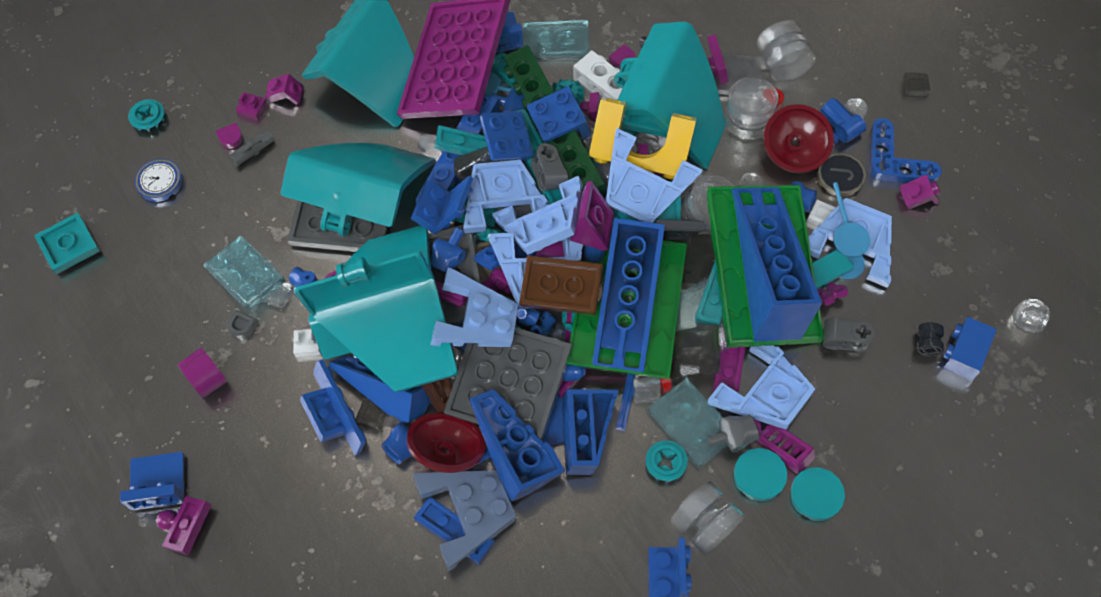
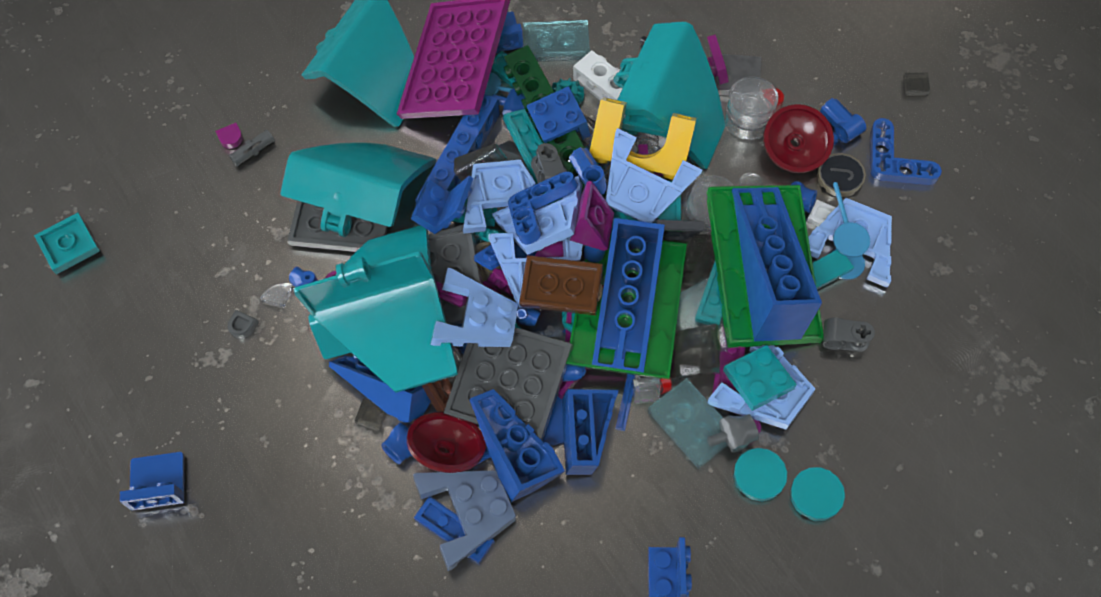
(144, 108): teal gear -> none
(158, 180): tile -> none
(184, 525): magenta plate -> none
(202, 373): magenta piece -> none
(244, 273): clear light blue plate -> none
(251, 106): magenta tile -> none
(284, 87): magenta bracket -> none
(305, 343): white tile -> none
(329, 411): blue bracket -> none
(427, 144): clear tile -> none
(447, 253): blue piece -> none
(458, 141): teal tile -> none
(506, 136): blue bracket -> none
(528, 200): none -> blue beam
(548, 322): blue arm -> none
(588, 169): none -> blue piece
(591, 107): magenta tile -> none
(620, 54): magenta tile -> none
(669, 450): teal gear -> none
(701, 512): clear wheel -> none
(759, 377): none -> teal plate
(785, 50): clear wheel -> none
(801, 447): magenta slope -> none
(832, 292): magenta piece -> none
(857, 106): clear tile -> none
(920, 191): magenta bracket -> none
(930, 339): black wheel -> none
(969, 348): blue brick -> none
(1031, 316): clear piece -> none

